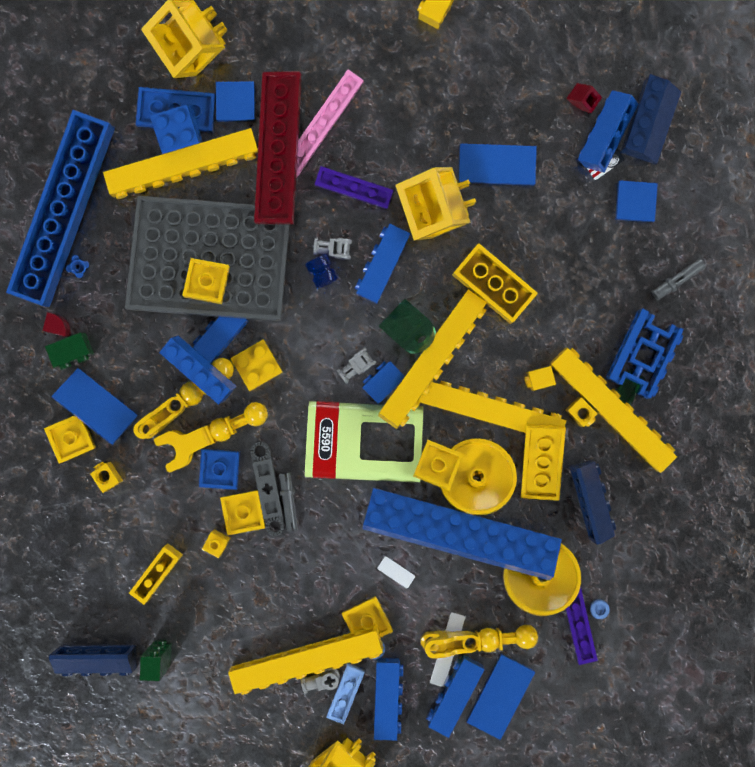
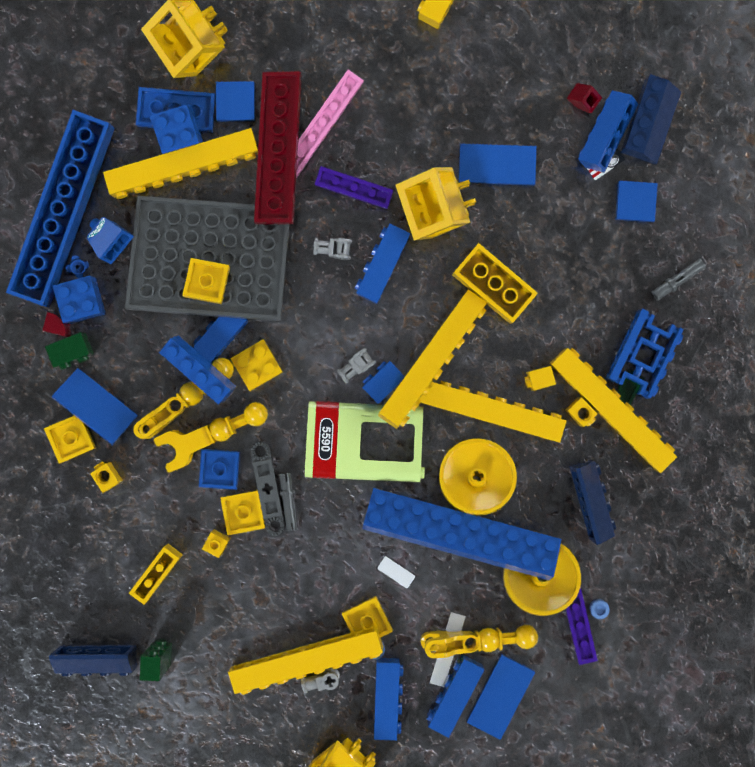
(79, 300): none -> blue brick
(108, 239): none -> blue torso
(321, 270): clear blue wheel -> none
(345, 693): light blue tile -> none
(407, 326): clear green plate -> none
(438, 465): yellow plate -> none
(542, 462): yellow tile -> none

